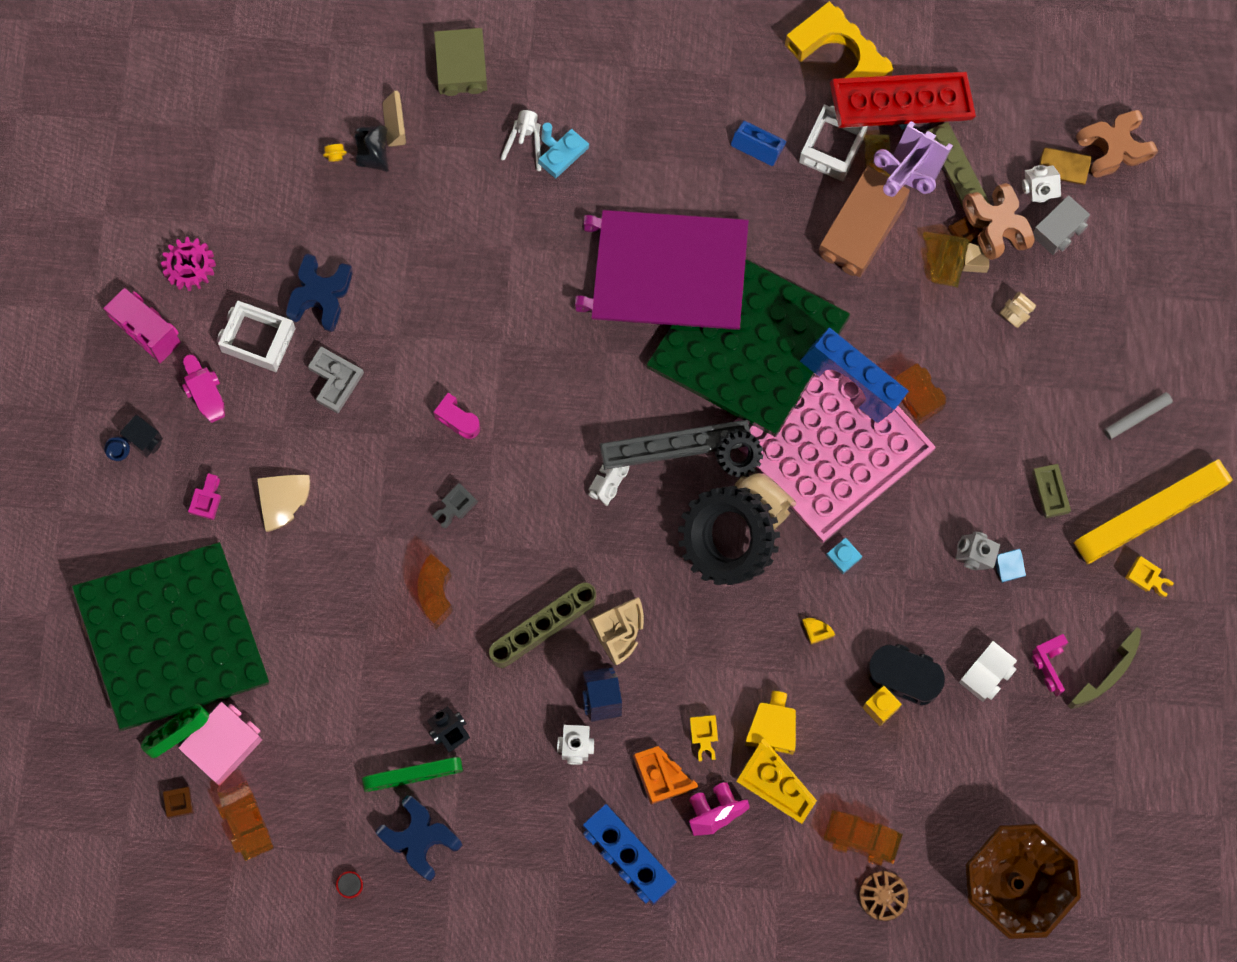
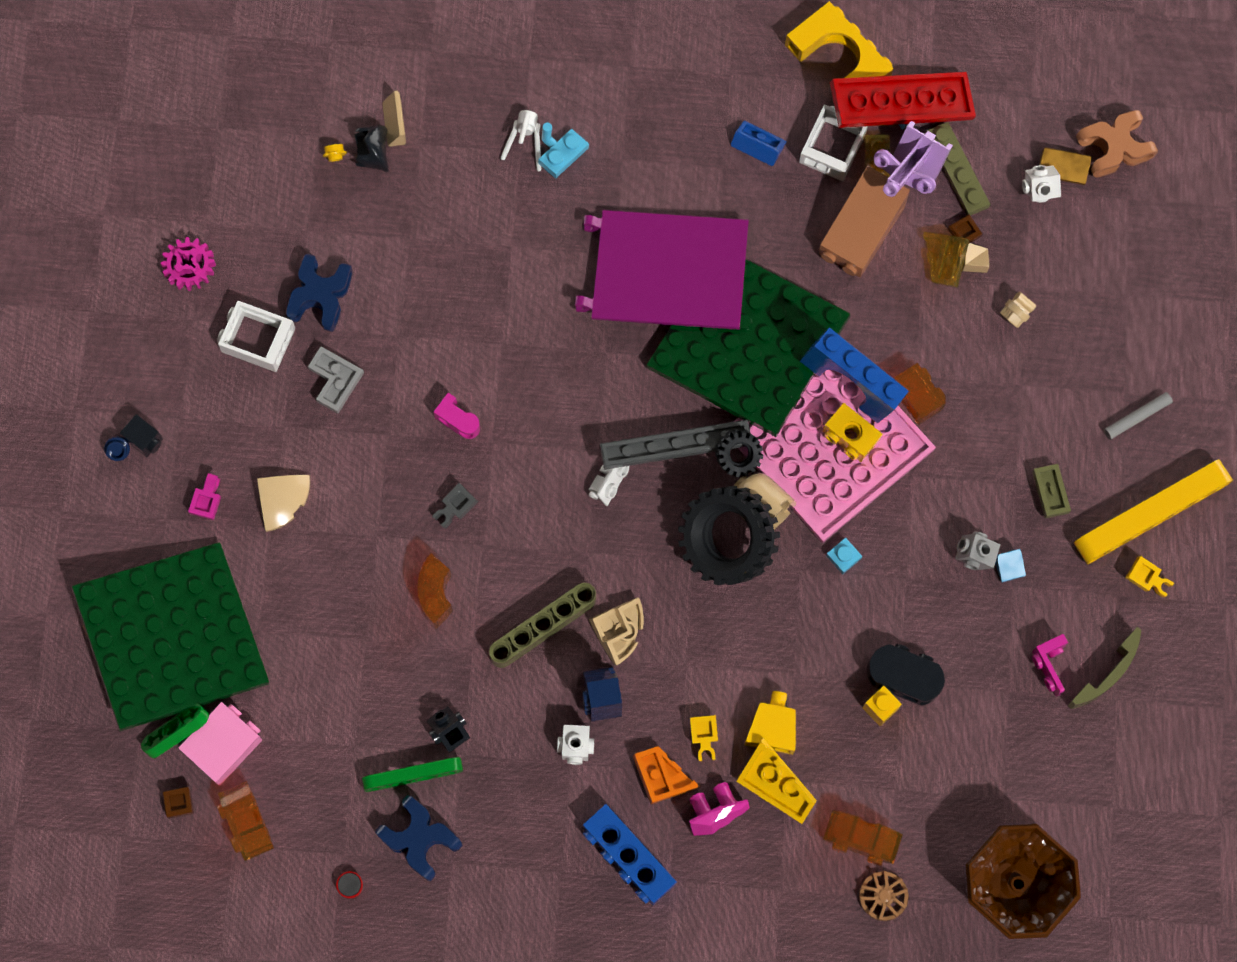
(143, 324): dark pink wedge -> none
(202, 387): dark pink hinge -> none
(460, 61): olive brick -> none
(817, 630): yellow tile -> none
(848, 419): none -> yellow brick
(988, 672): white brick -> none
(998, 221): nougat piece -> none
(1061, 225): light grey brick -> none

